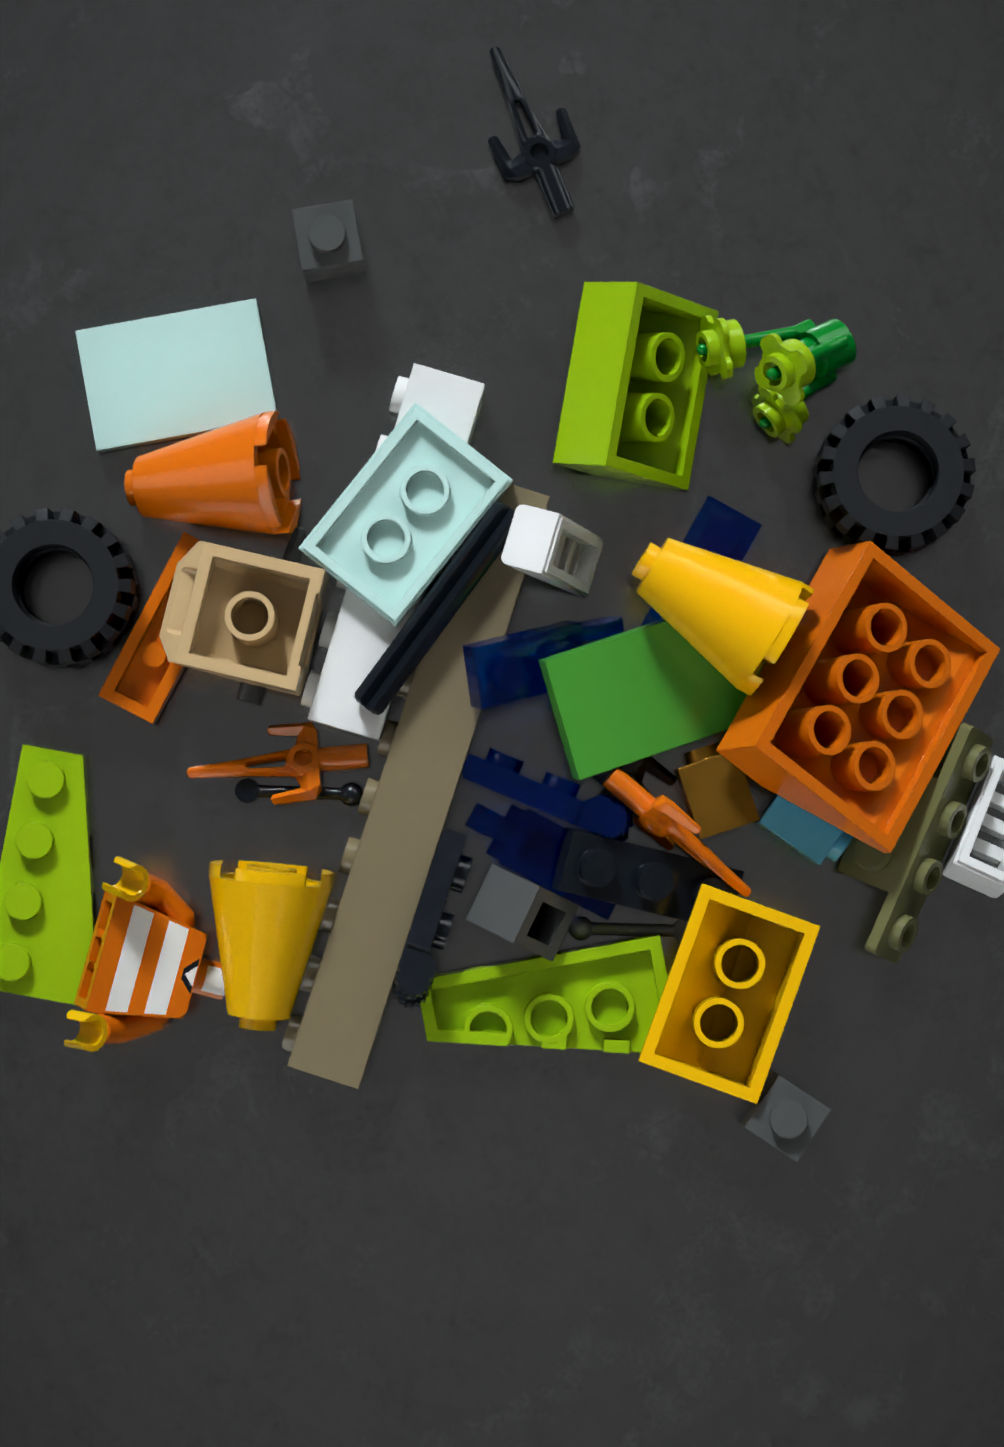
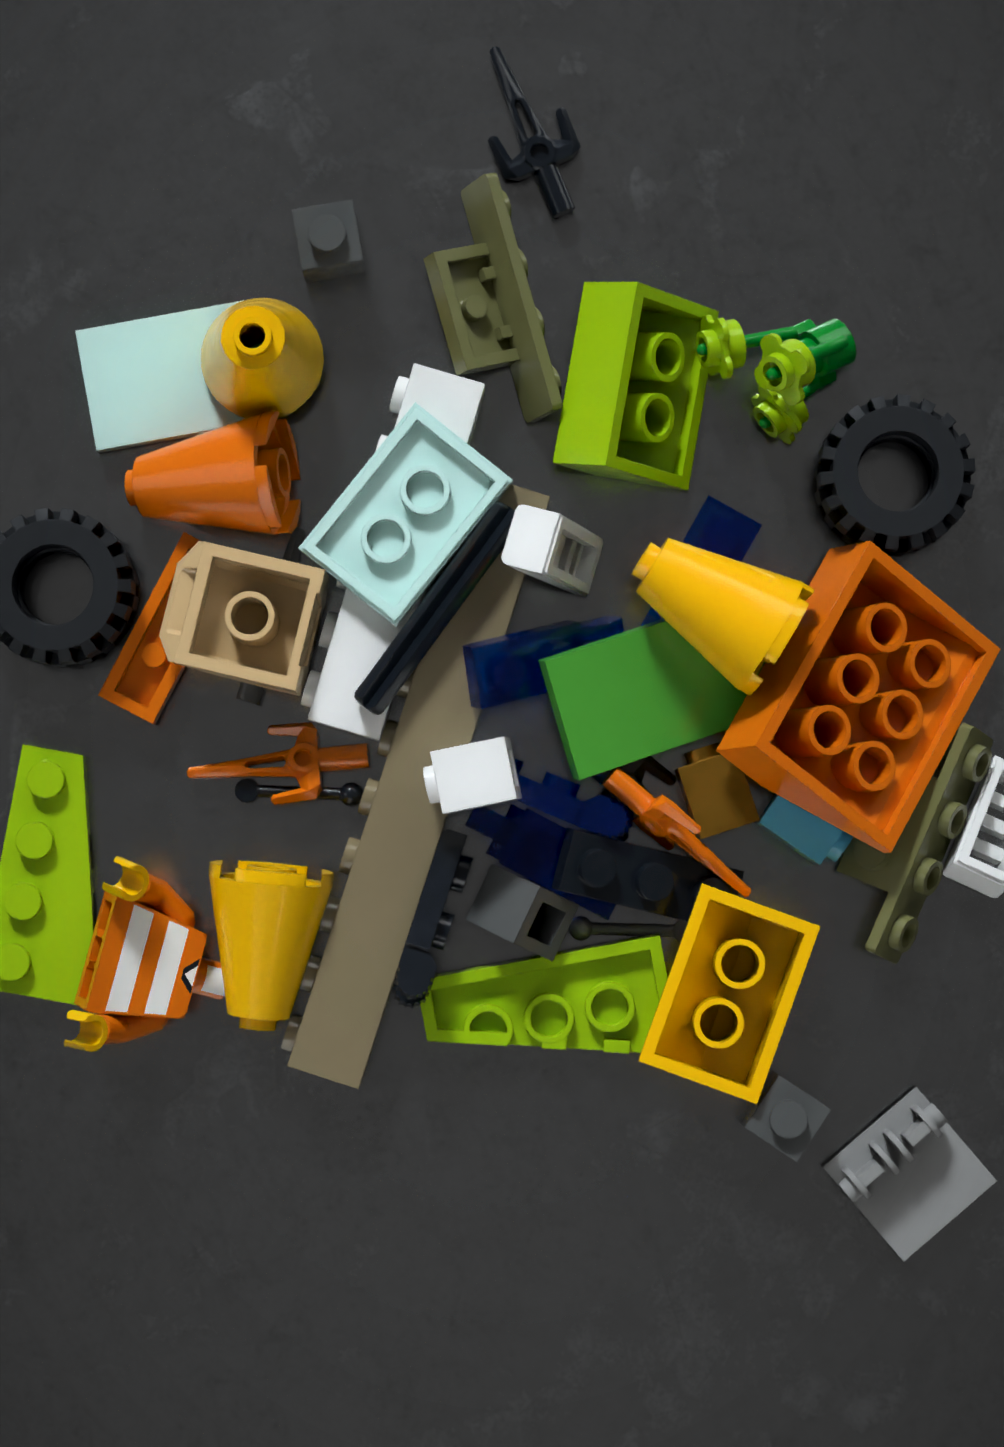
(265, 378): none -> yellow cone
(472, 775): none -> white brick
(489, 302): none -> olive bracket
(909, 1173): none -> light grey hinge

